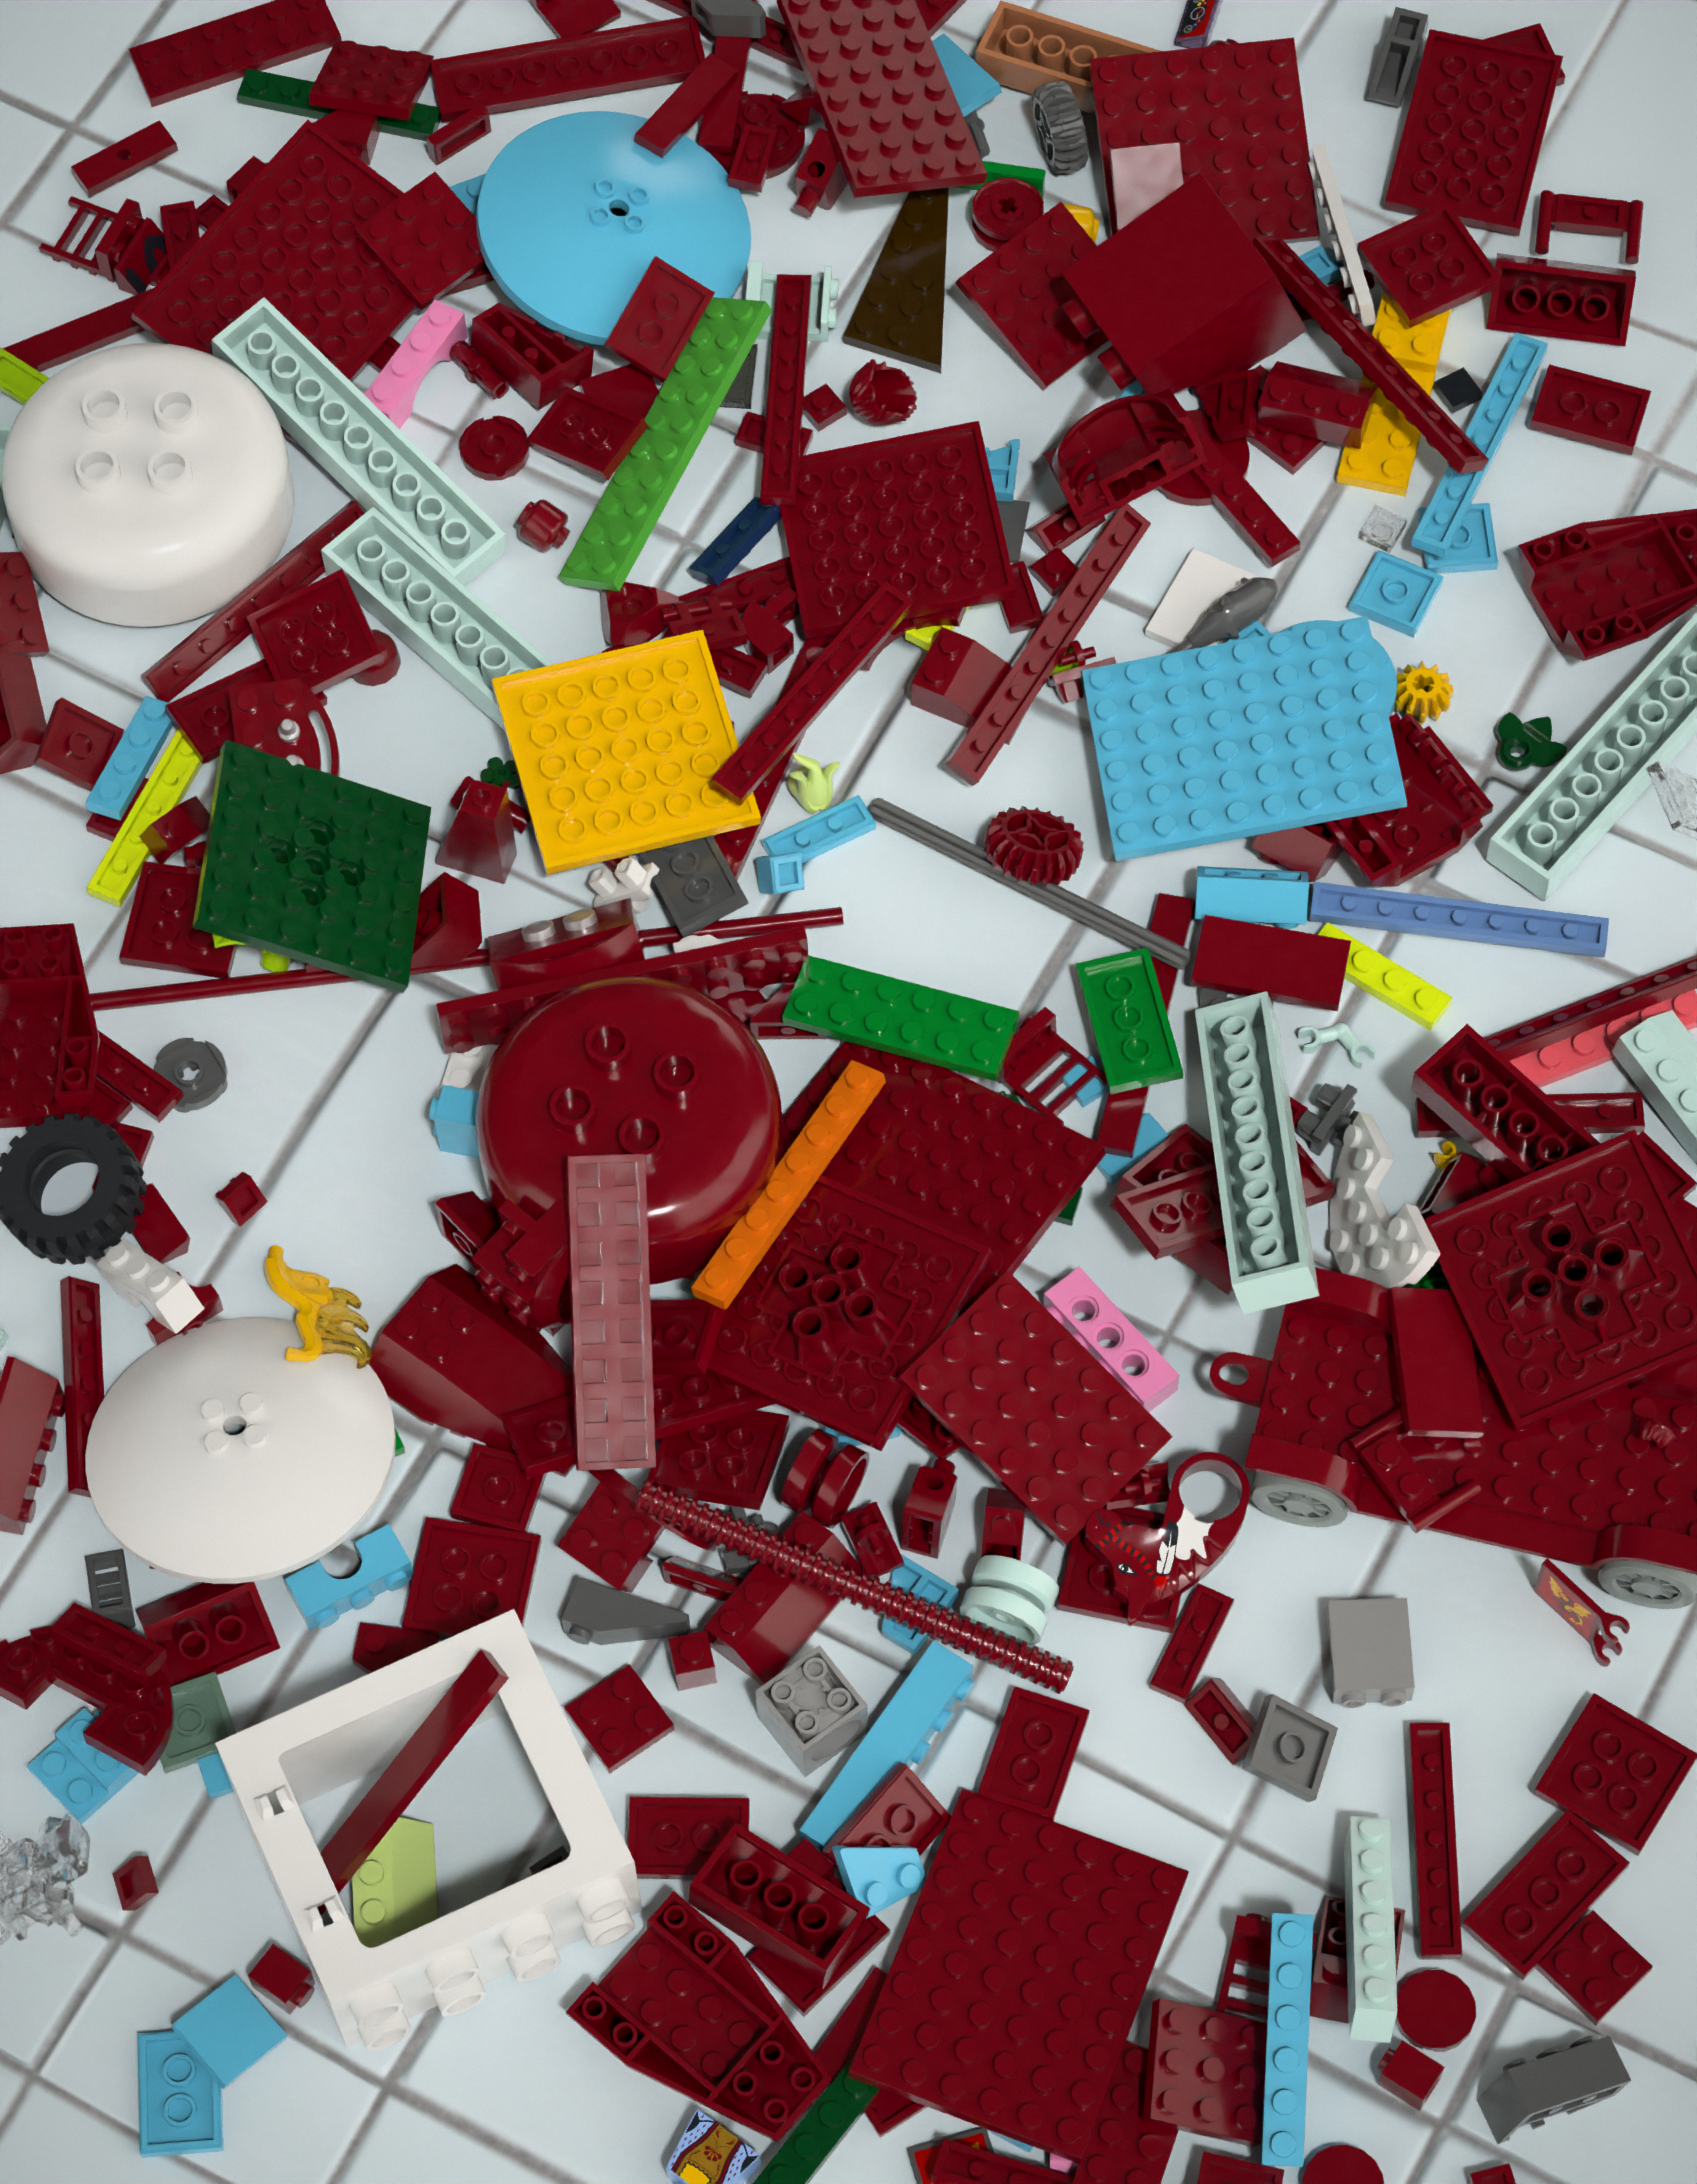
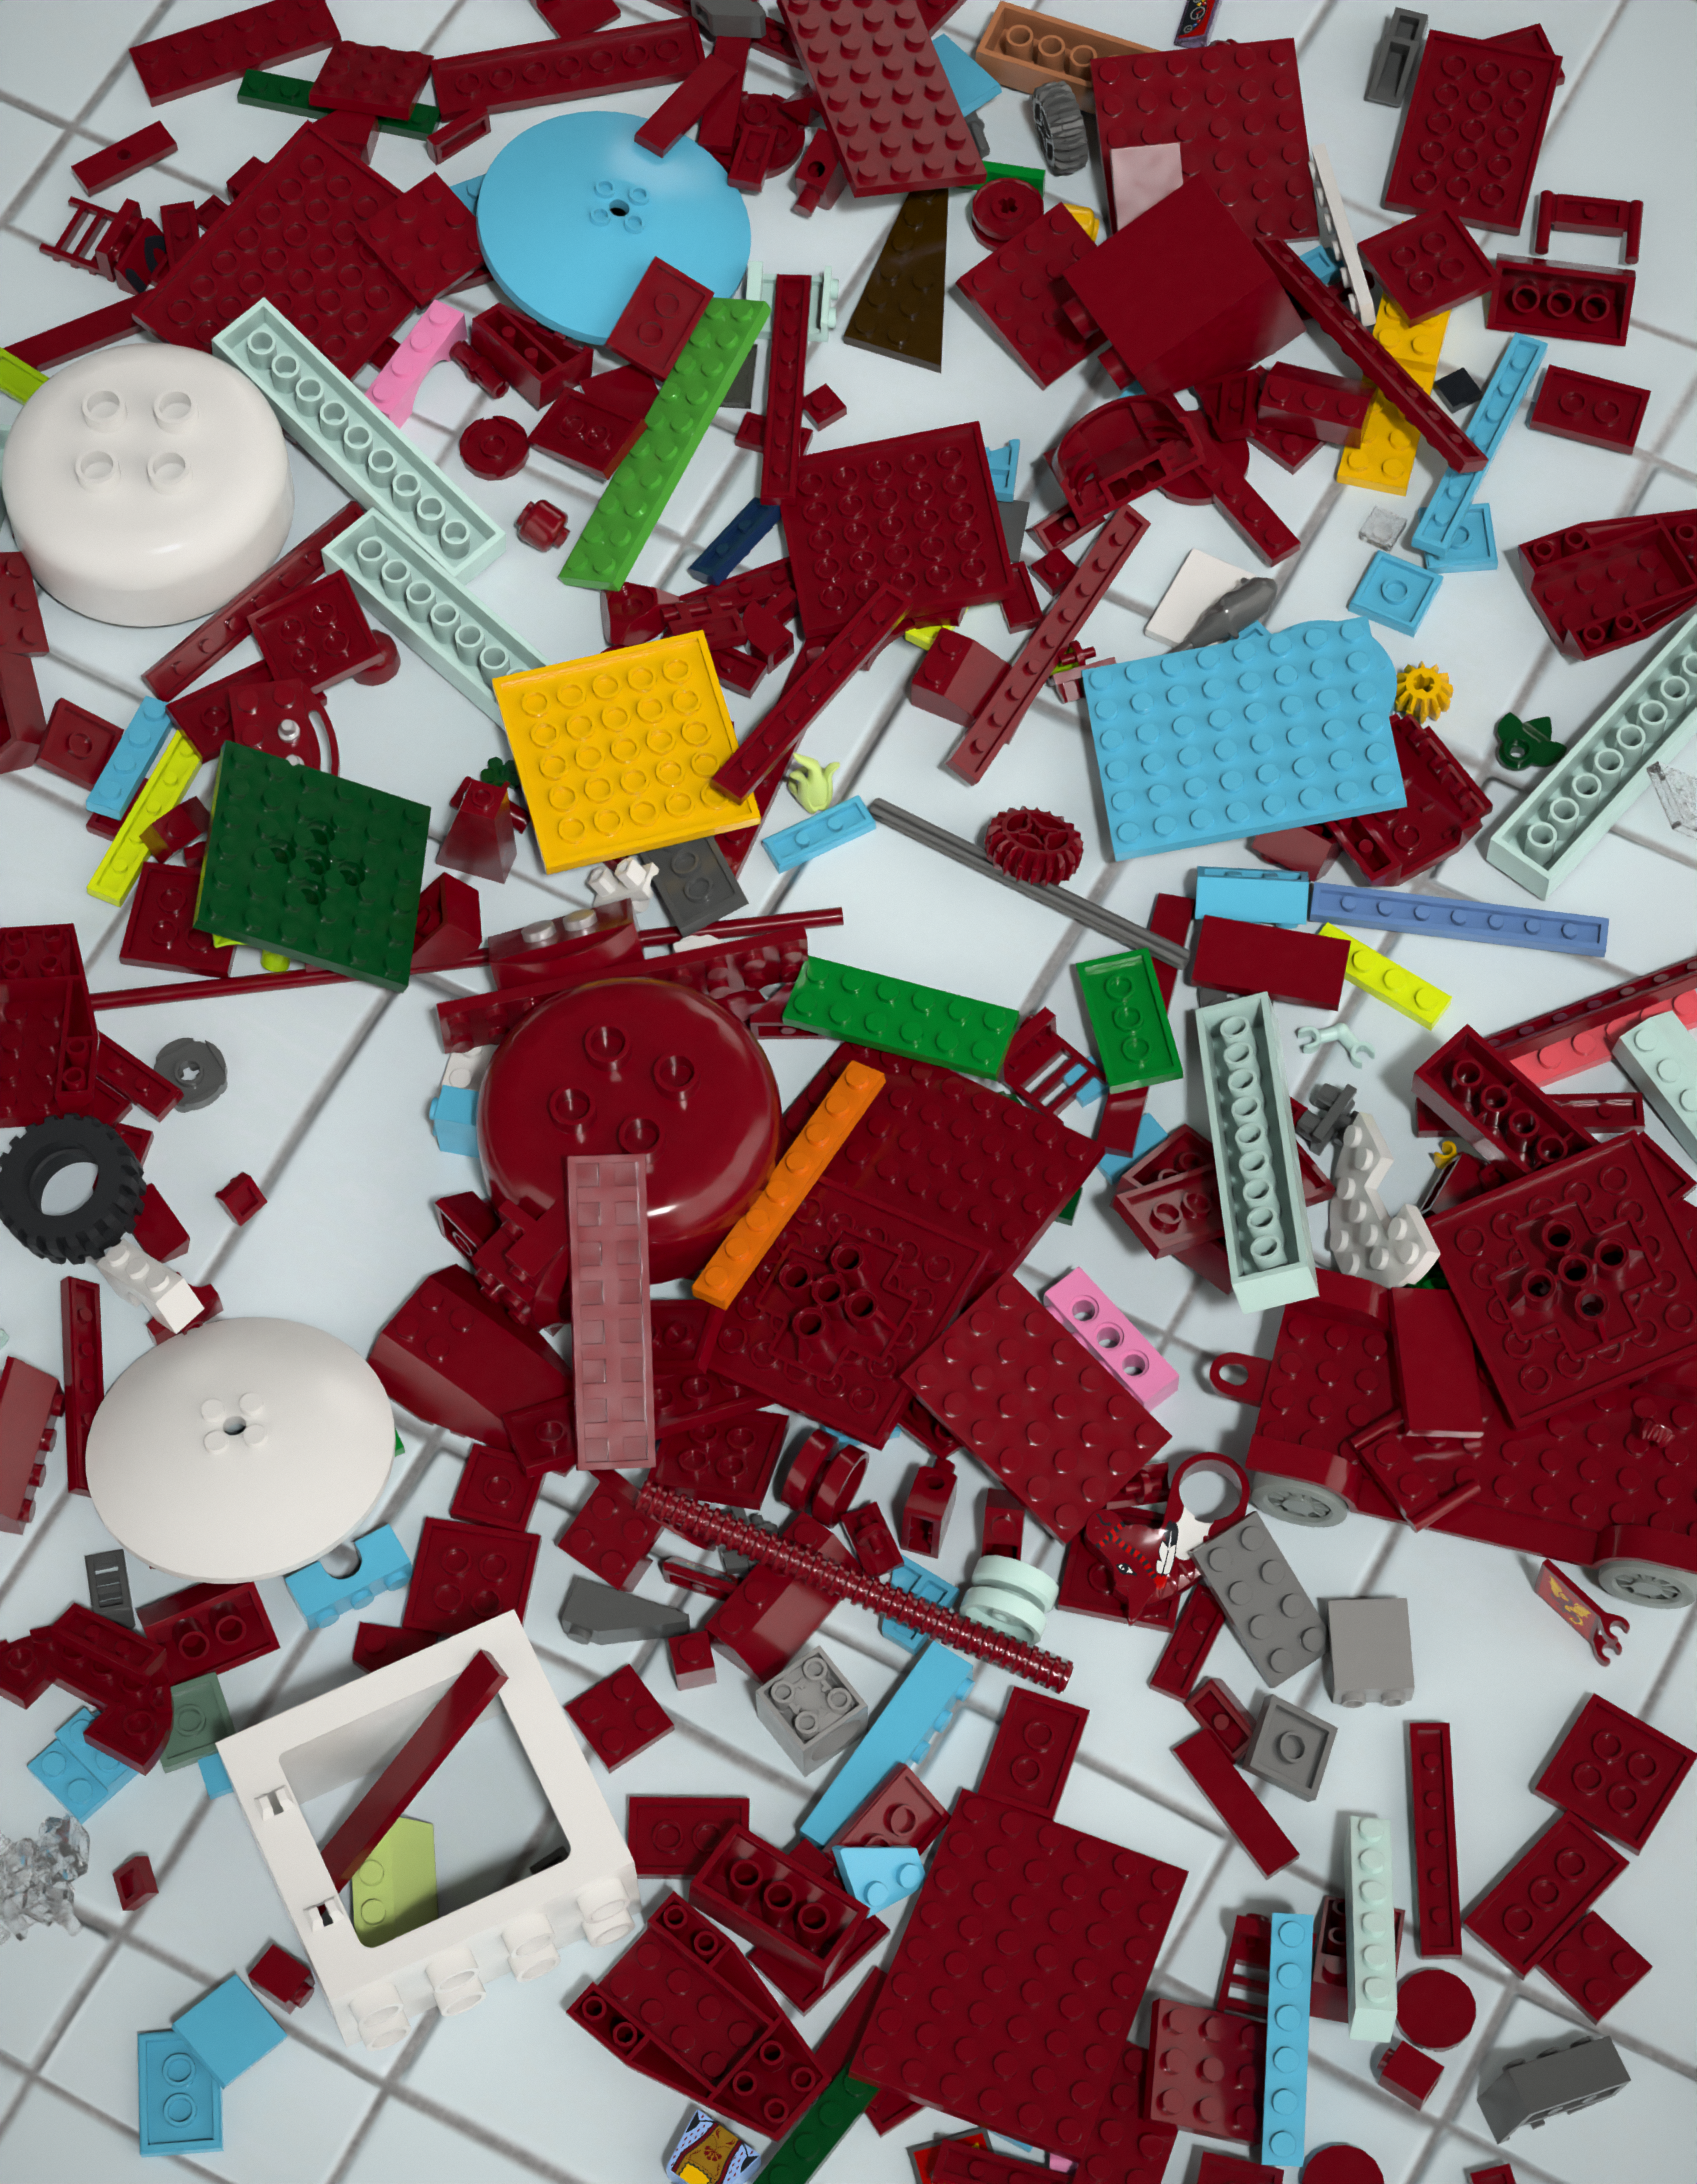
(323, 1314): piece -> none
(780, 873): medium azure slope -> none
(882, 394): dark red hair -> none
(1236, 1804): none -> dark red tile
(1262, 1599): none -> dark grey plate

